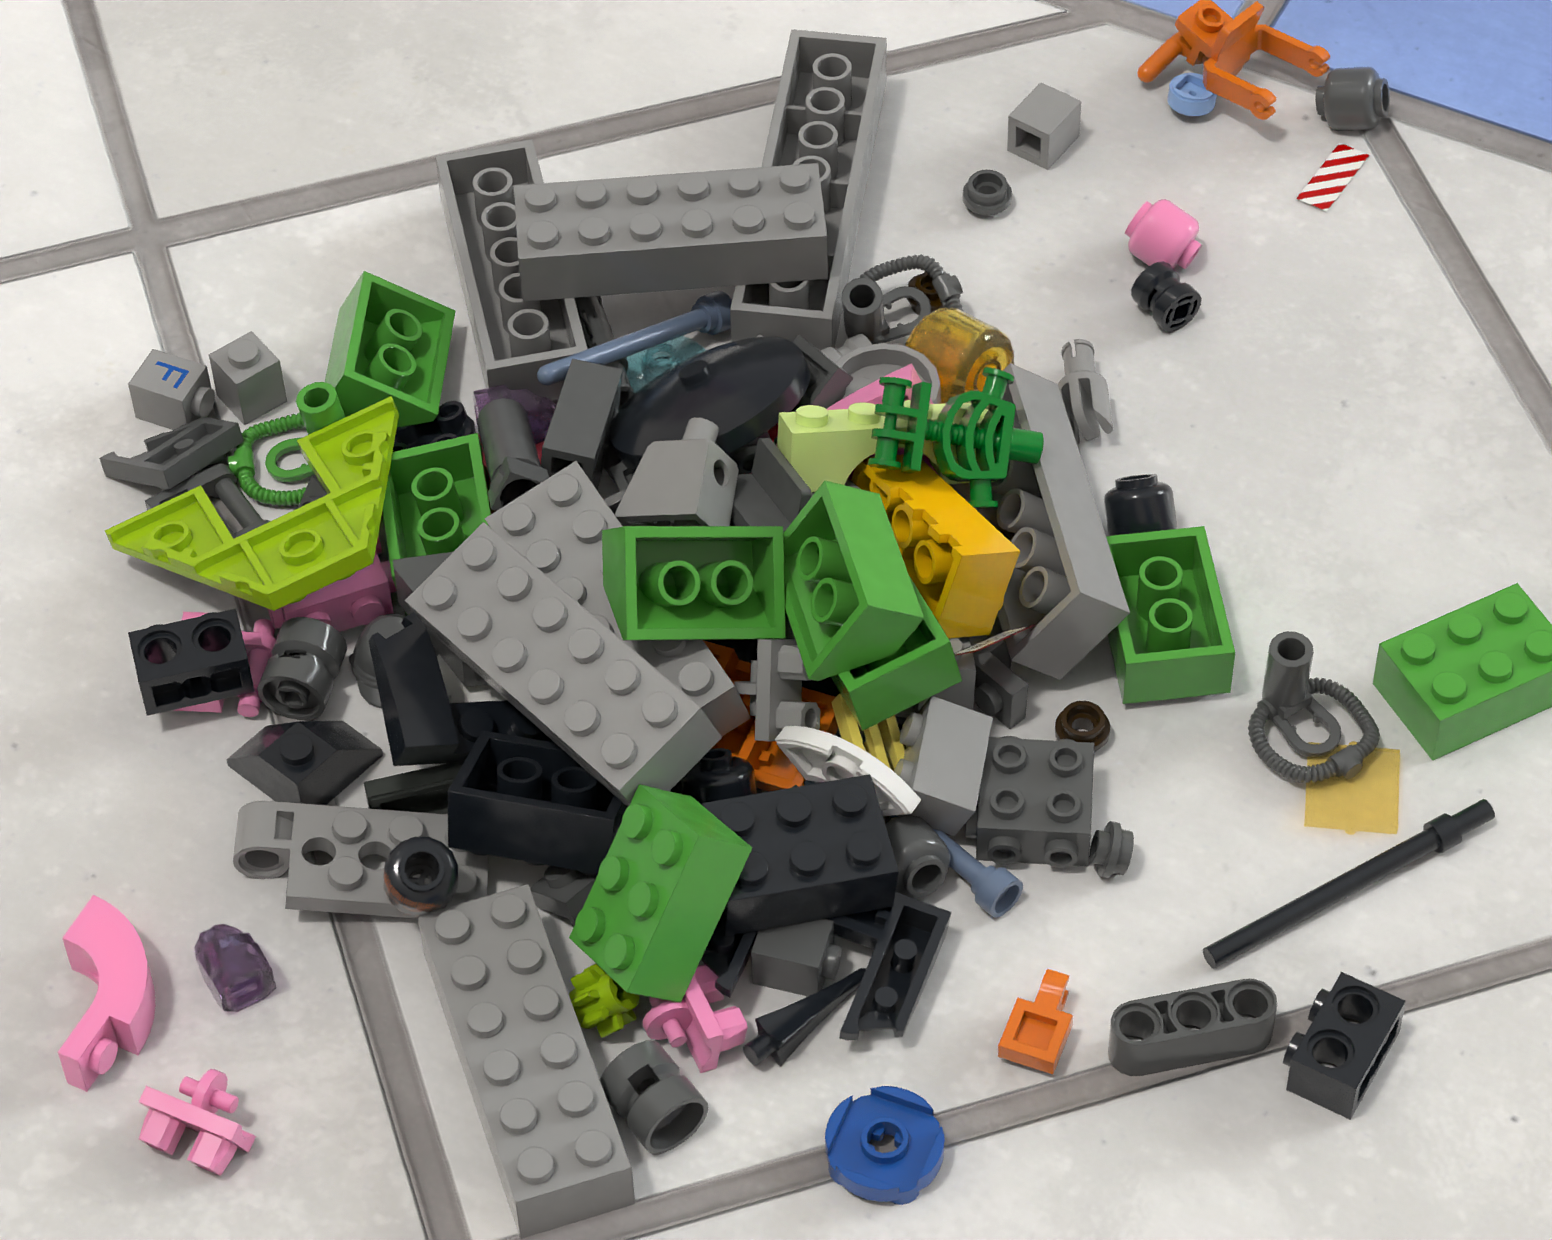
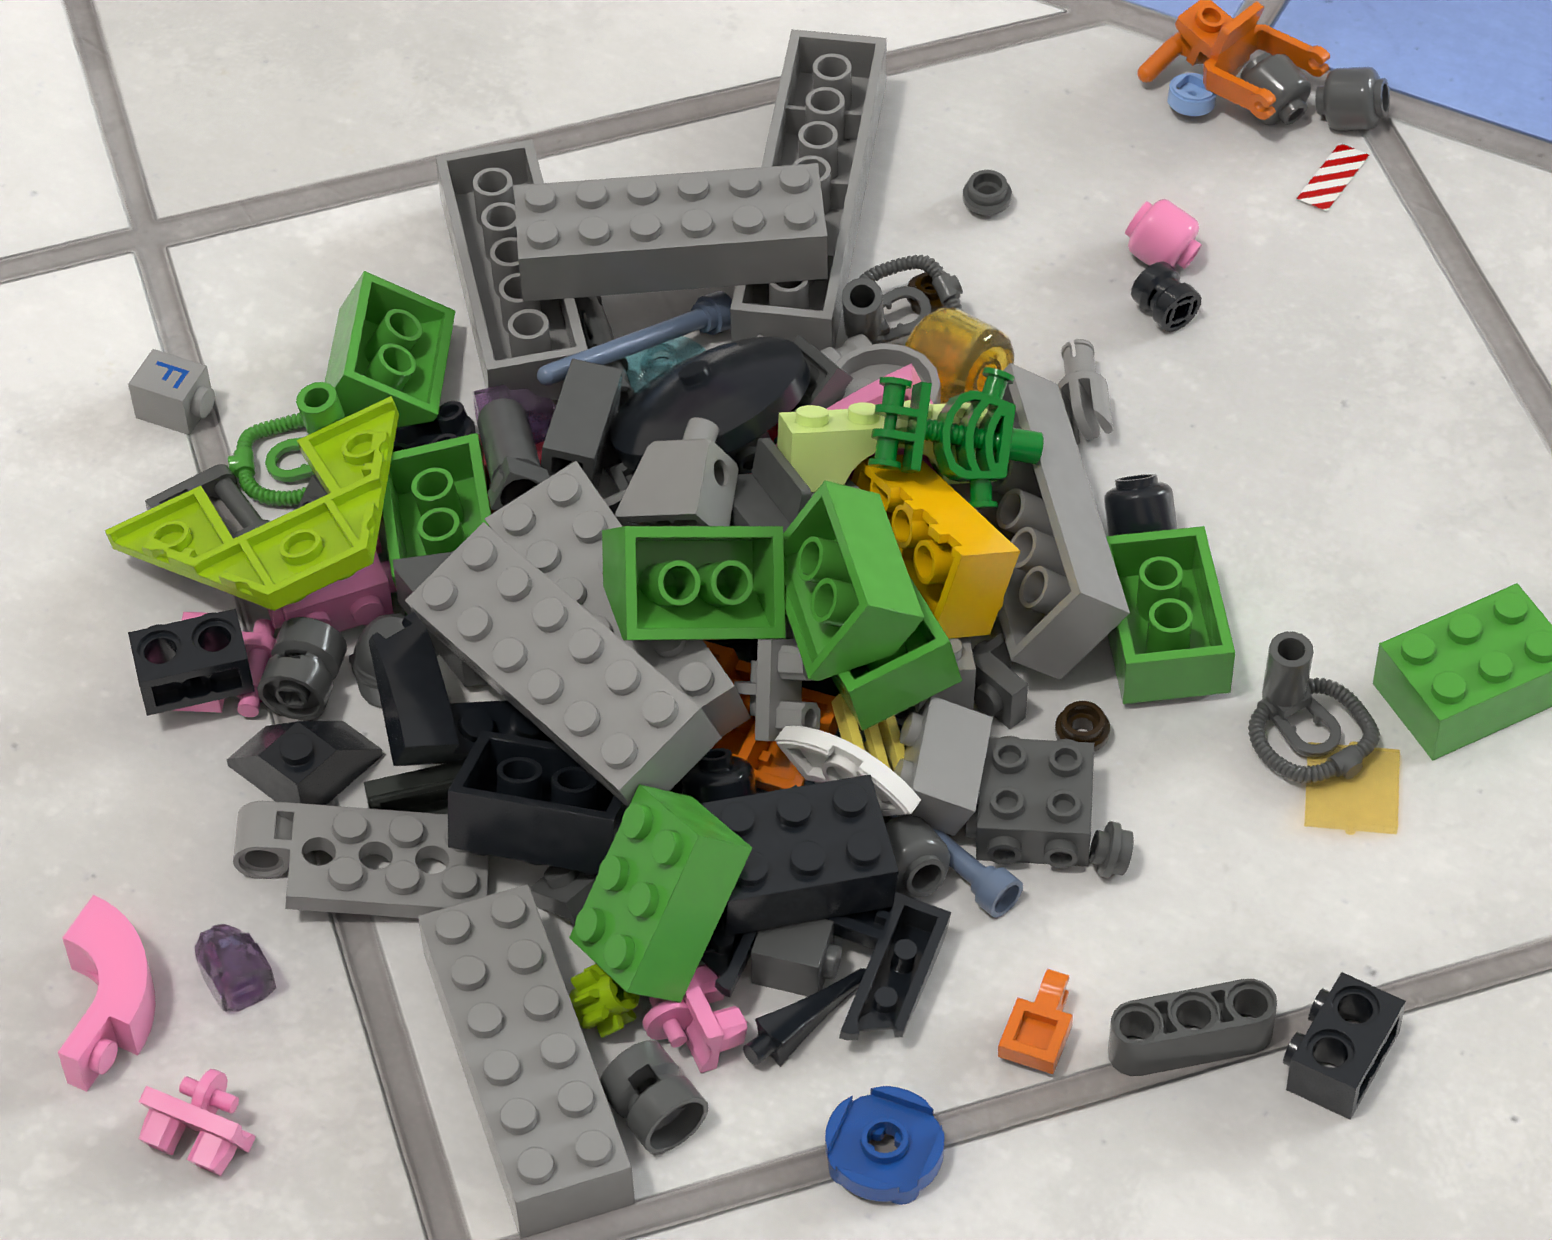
(176, 453): dark grey wing -> none
(248, 377): light grey brick -> none
(430, 860): black head -> none
(991, 640): sticker -> none
(1044, 125): light grey brick -> none
(1285, 81): none -> dark grey head
(1436, 836): black bar -> none

